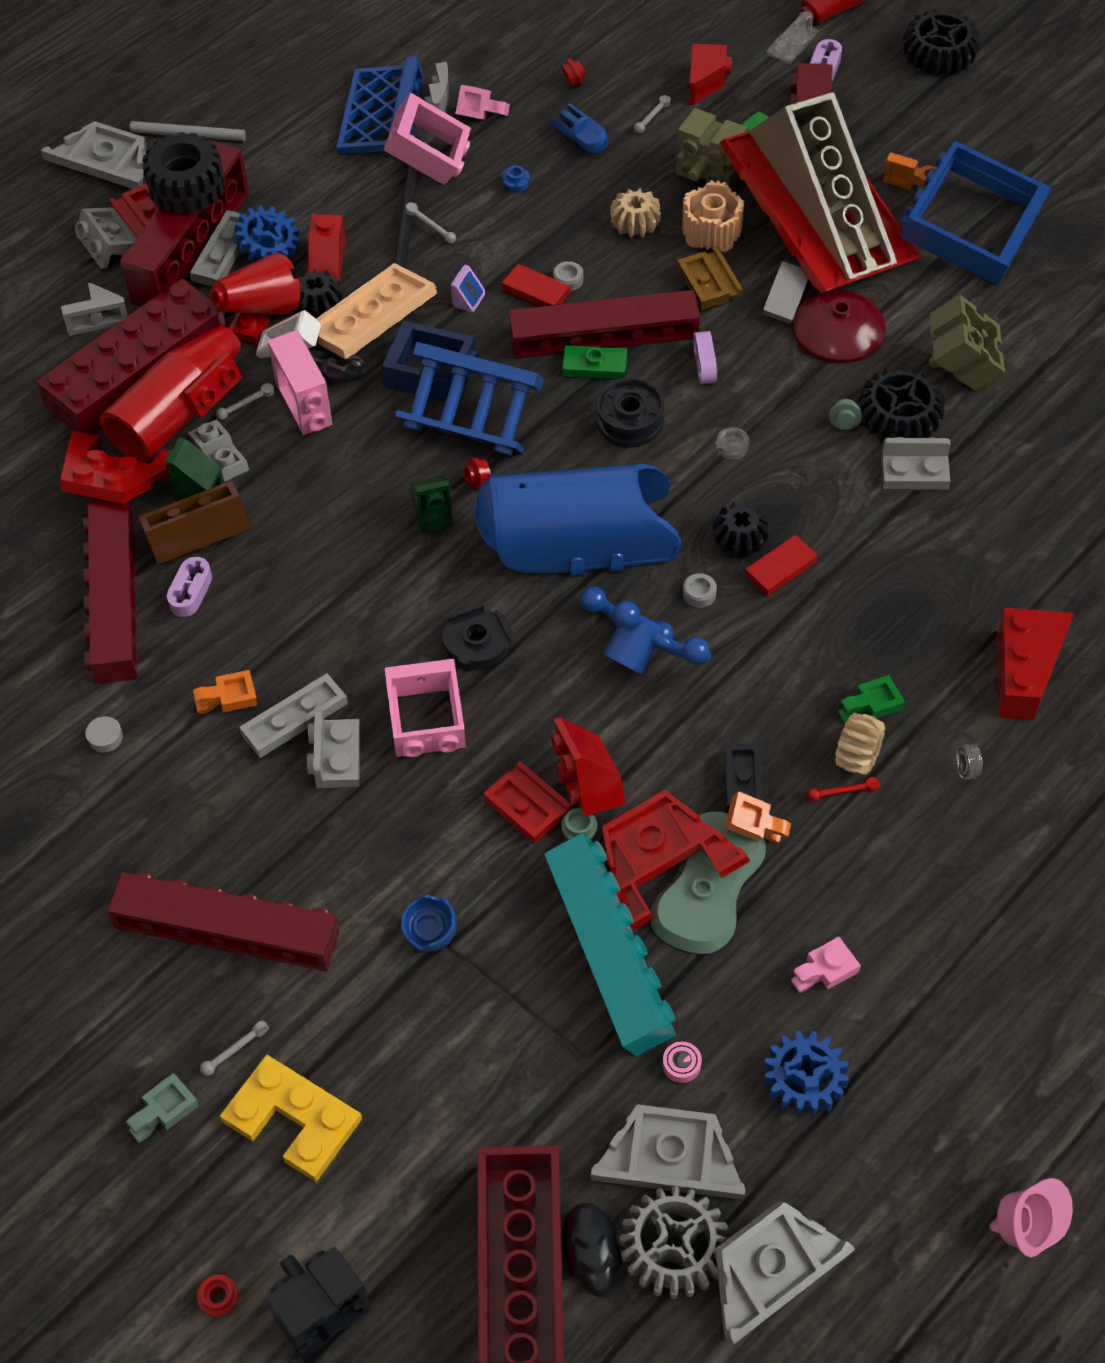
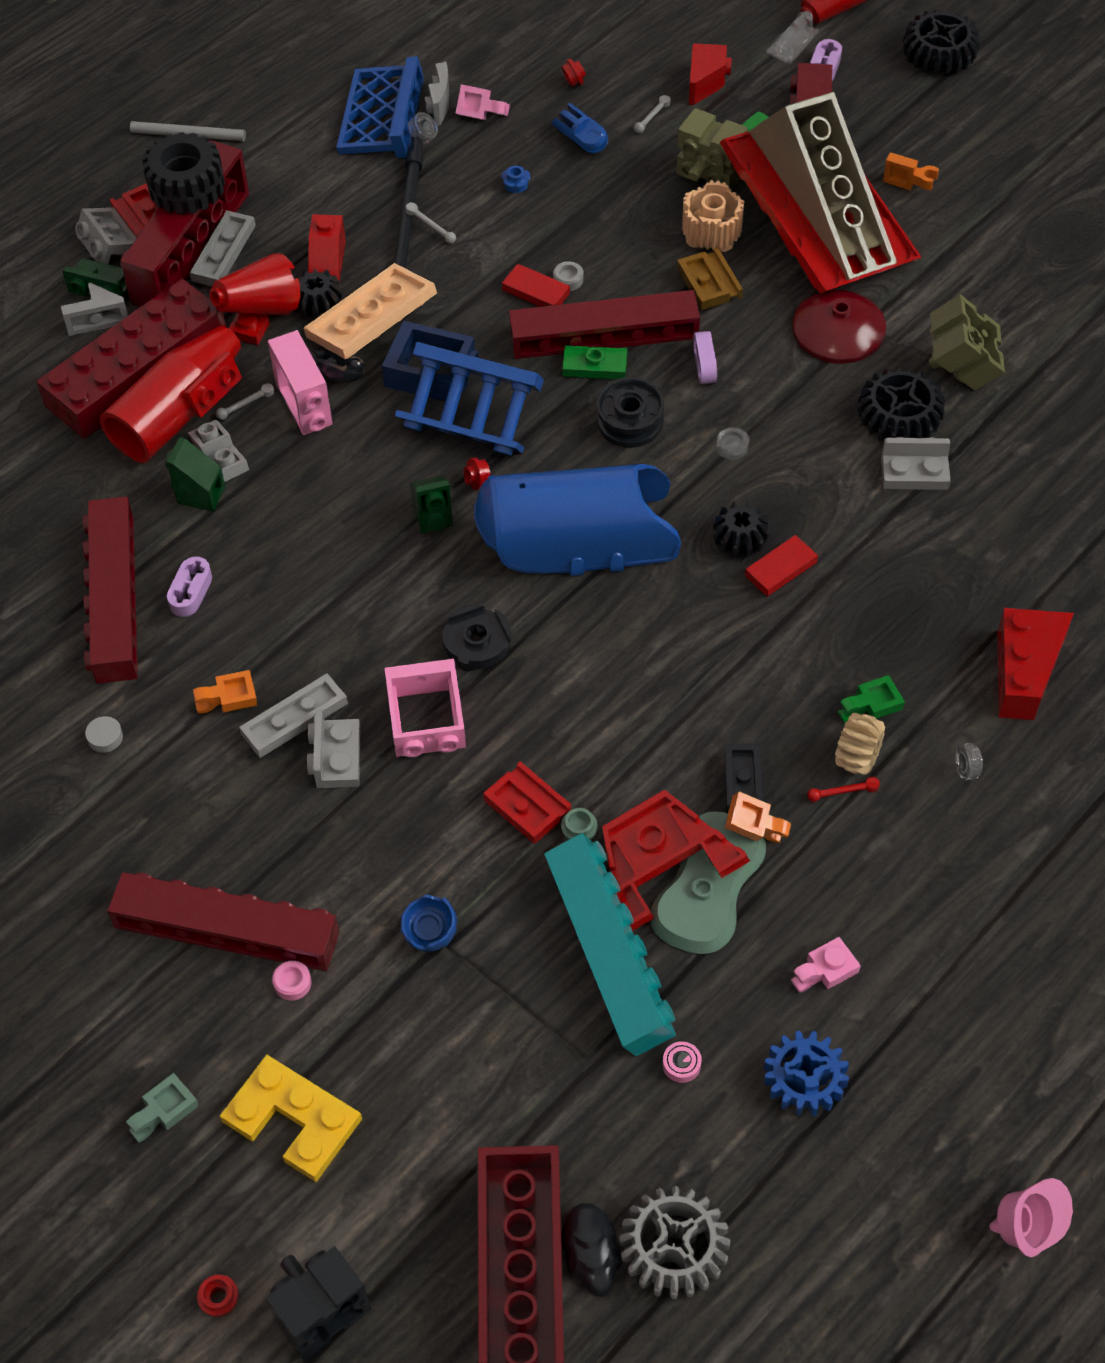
(97, 273): none -> dark green bracket
(102, 153): light grey wing -> none
(107, 477): red wing -> none
(194, 522): reddish brown brick -> none
(208, 1067): light grey hinge -> none
(266, 234): blue gear -> none
(291, 980): none -> bright pink tile
(303, 322): white slope -> none
(419, 154): bright pink window -> none
(466, 290): slope -> none
(586, 768): red slope -> none
(635, 213): tan gear -> none
(639, 636): blue wheel -> none
(669, 1151): light grey wing -> none
(699, 590): light grey tile -> none
(771, 1265): light grey wing -> none
(786, 293): light grey slope -> none
(845, 414): sand green plate -> none
(986, 173): blue window -> none

